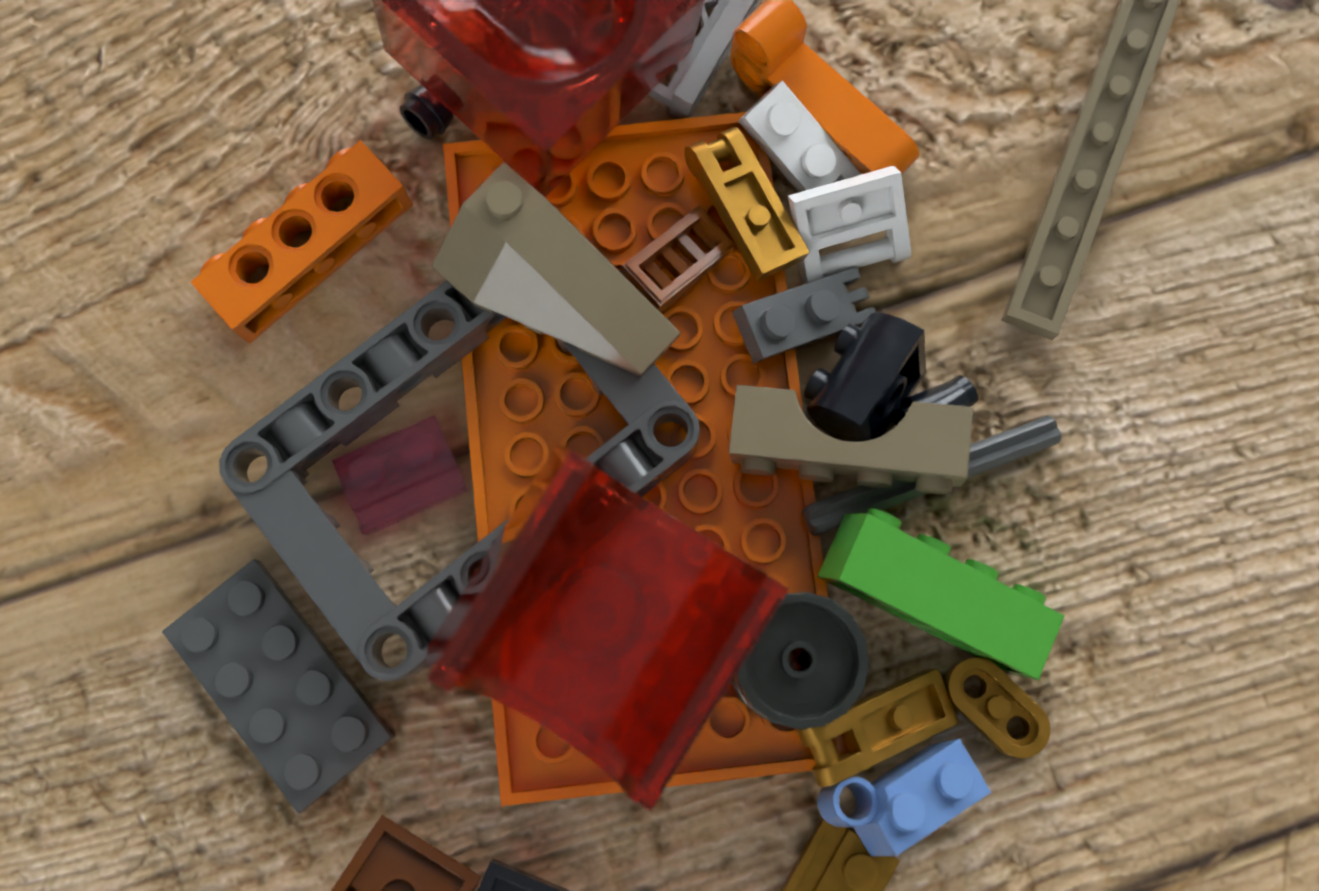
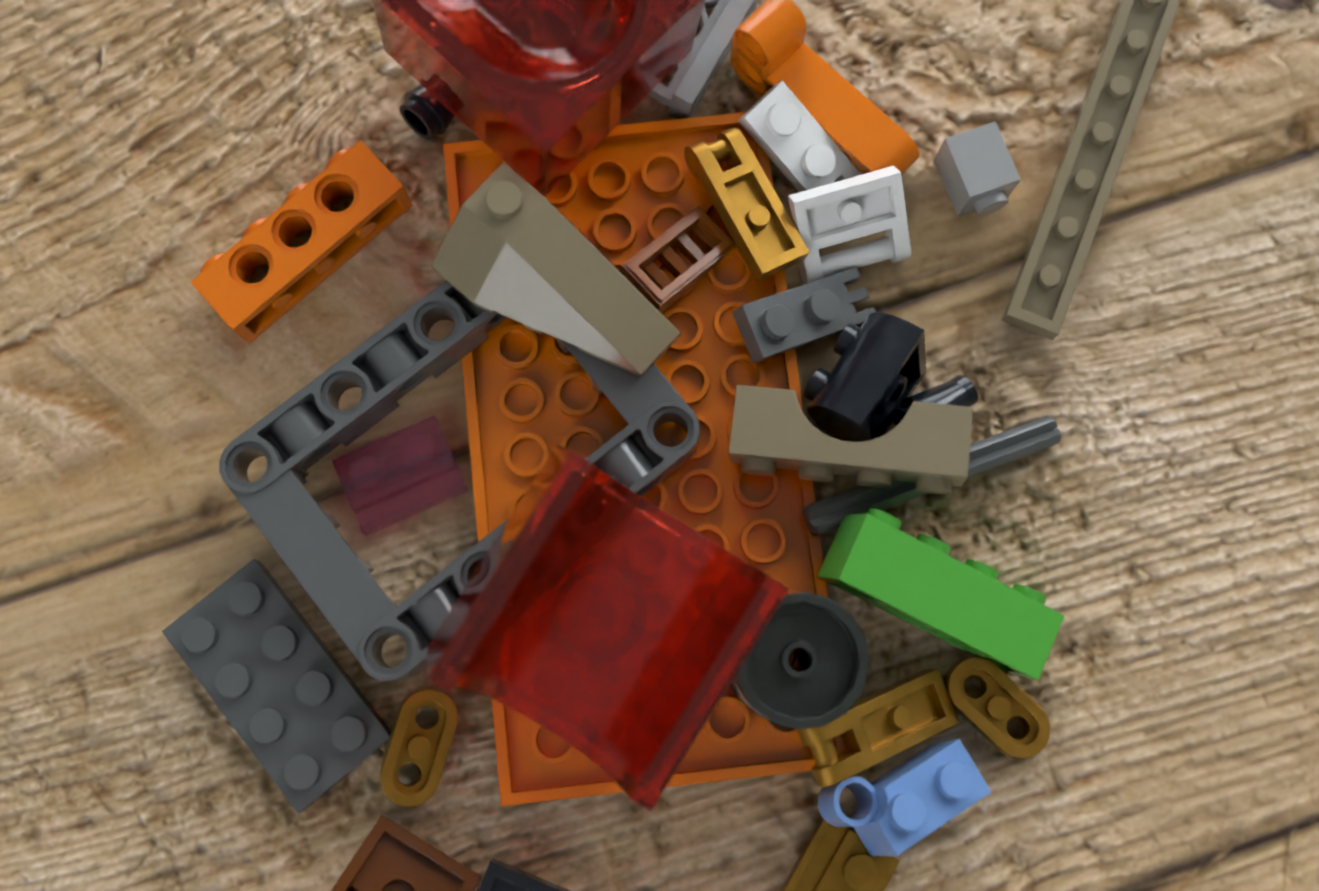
(418, 745): none -> pearl gold plate
(977, 170): none -> light grey brick

